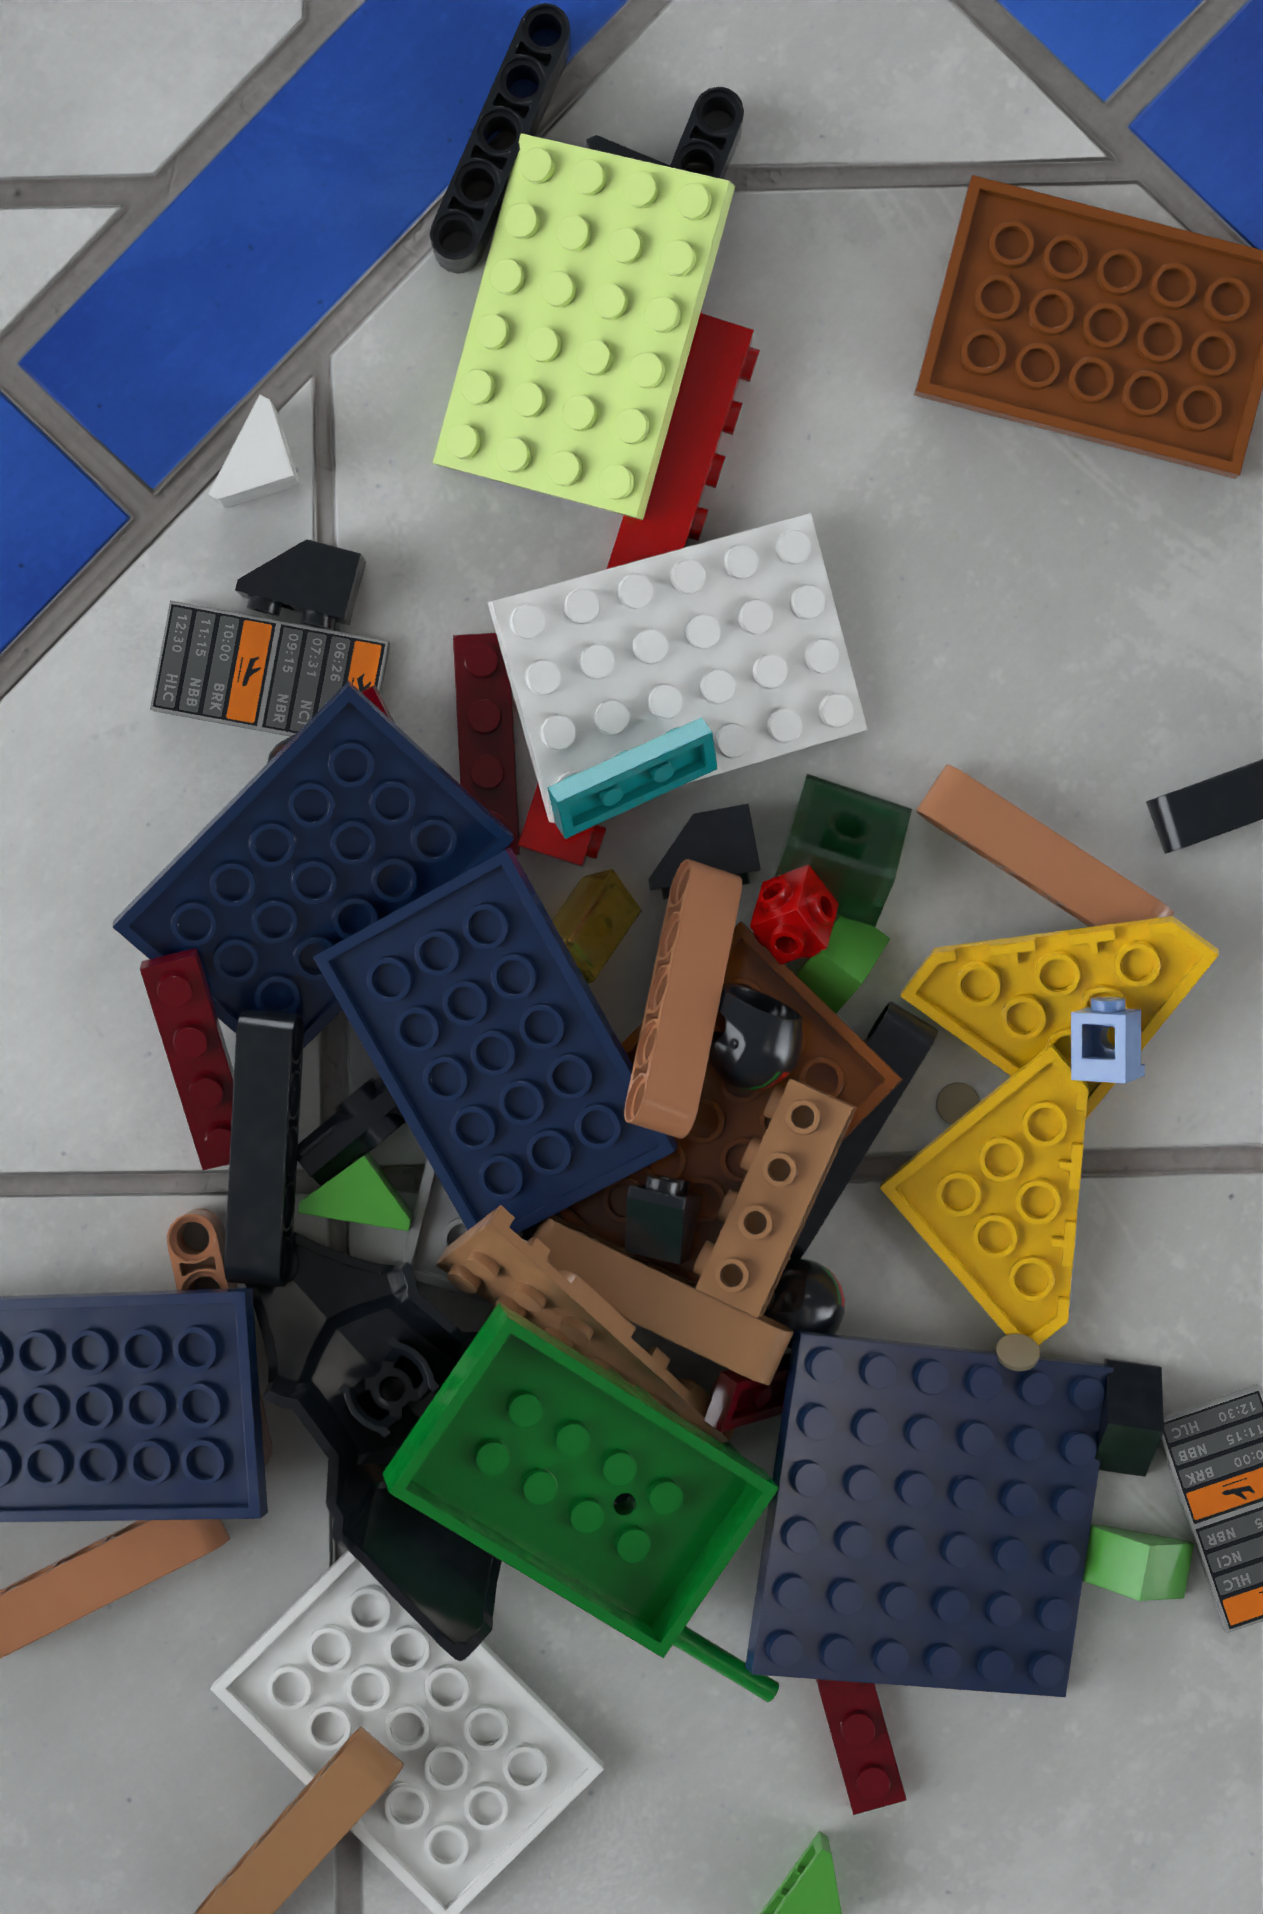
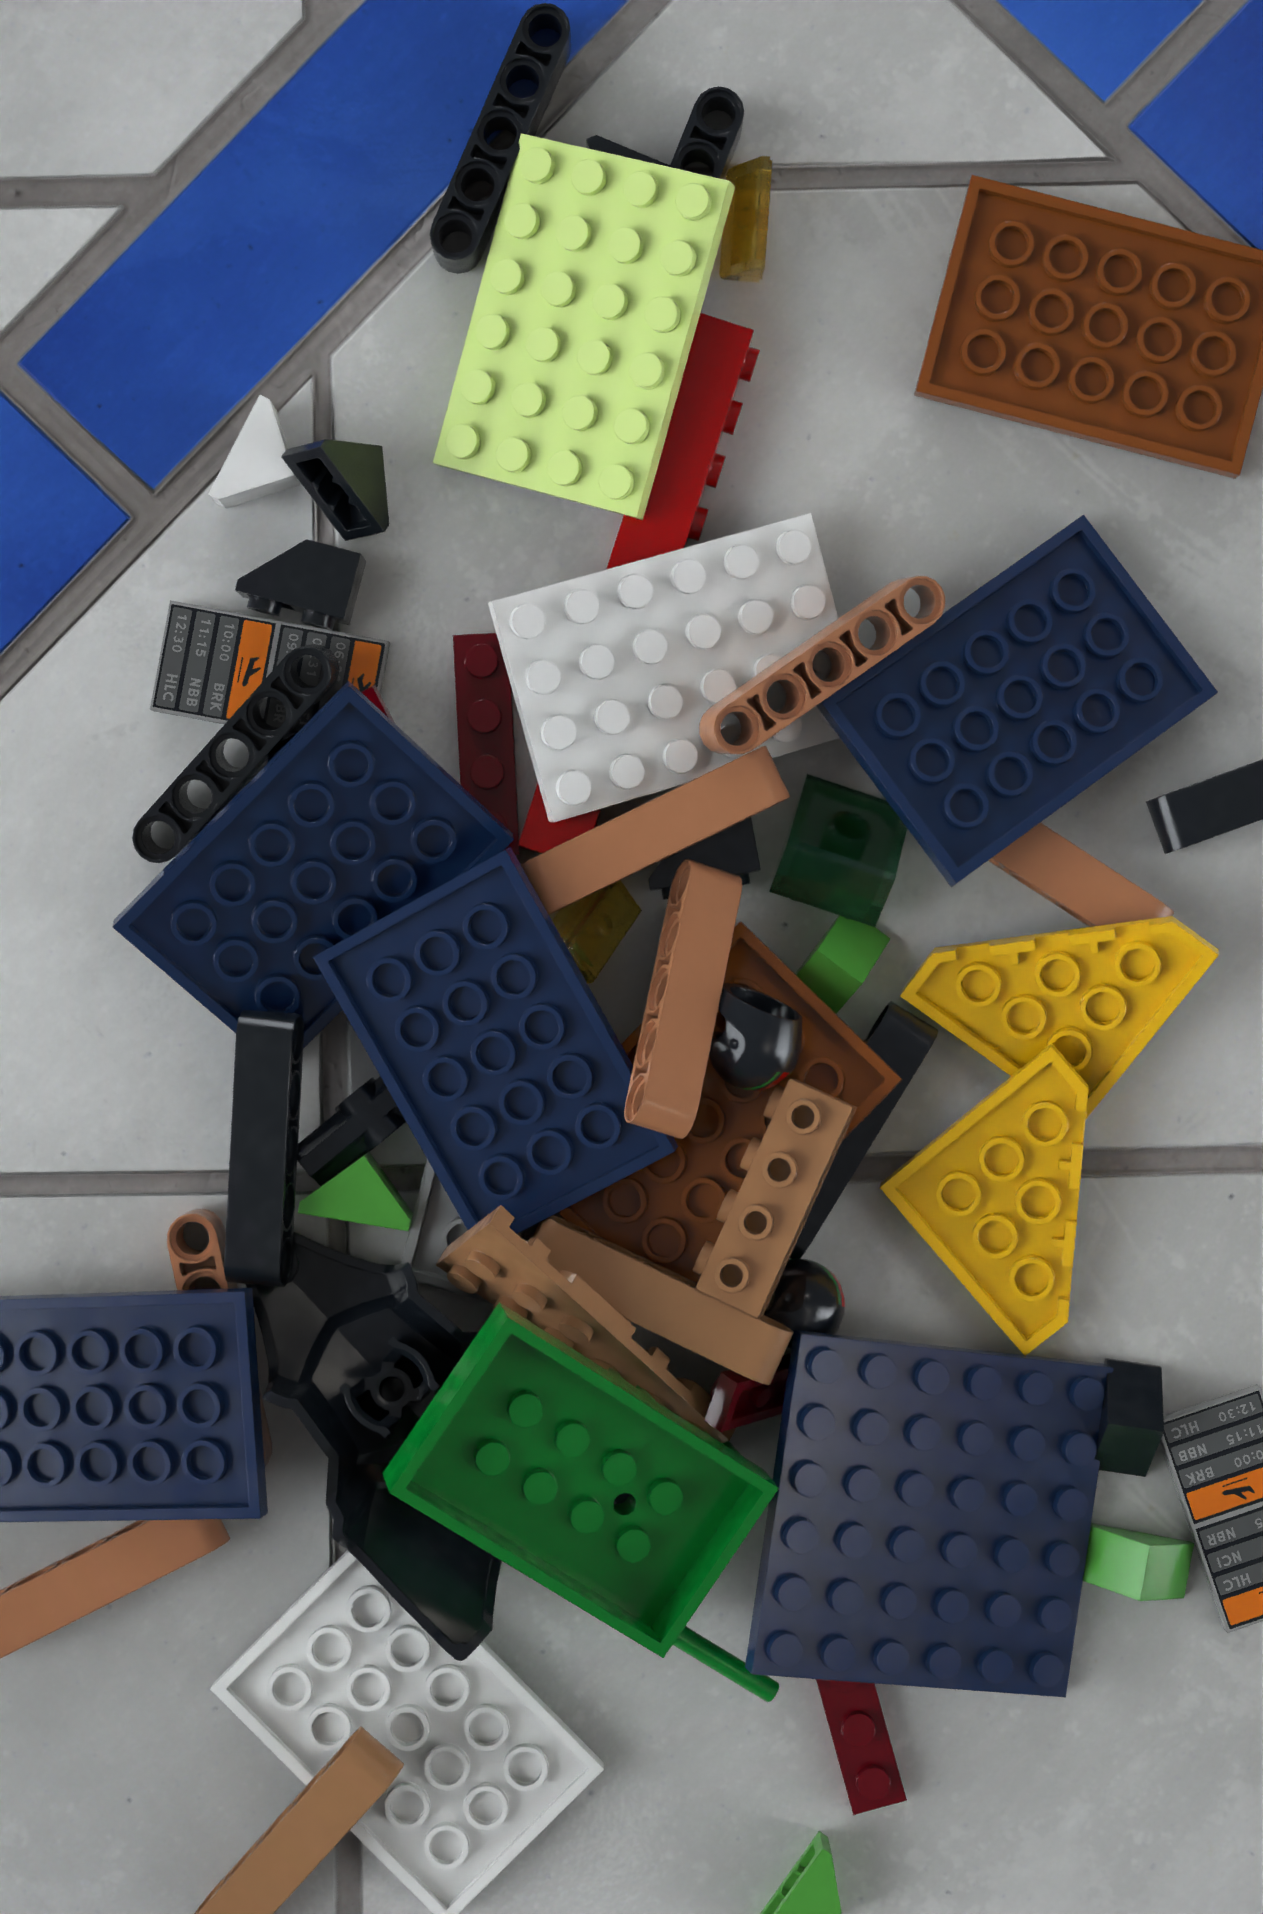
(194, 1050): dark red plate -> none
(212, 767): none -> black beam
(344, 483): none -> black slope
(633, 777): teal plate -> none
(656, 830): none -> nougat beam
(661, 1219): black slope -> none
(747, 221): none -> clear yellow slope
(794, 915): red brick -> none
(847, 657): none -> nougat beam
(955, 1101): dark tan piece -> none
(1017, 700): none -> dark blue plate
(1017, 1352): dark tan piece -> none
(1092, 1053): medium blue brick -> none

